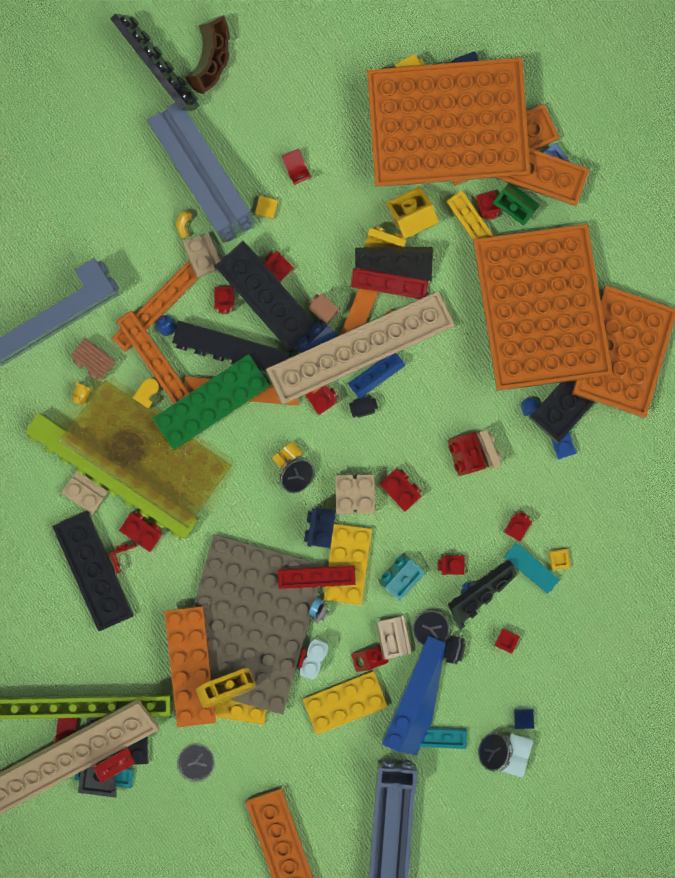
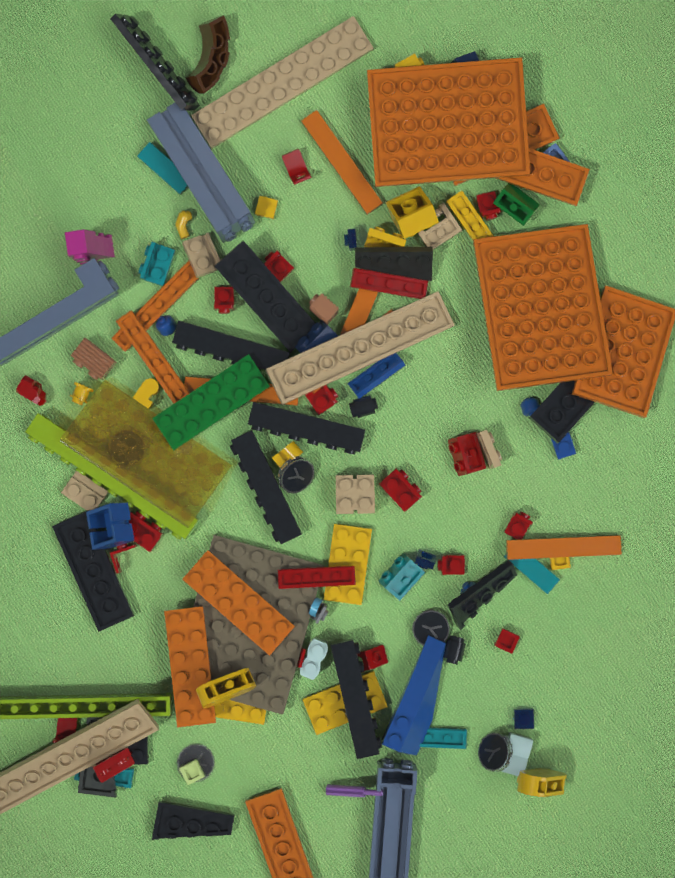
(31, 390): none -> red rock
(85, 245): none -> dark pink wedge
(113, 518): none -> blue piece
(156, 263): none -> teal bracket
(162, 167): none -> teal tile
(187, 821): none -> black wing
(192, 771): none -> yellowish green tile
(238, 602): none -> orange plate
(266, 487): none -> black brick
(282, 82): none -> tan plate
(306, 427): none -> black brick
(321, 527): dark blue bracket -> none
(341, 162): none -> orange tile
(350, 239): none -> clear blue plate
(350, 791): none -> medium lavender axle
(355, 699): none -> black brick
(393, 637): tan plate -> none
(425, 560): none -> clear blue plate
(441, 231): none -> tan plate
(541, 782): none -> yellow brick
(563, 547): none -> orange tile

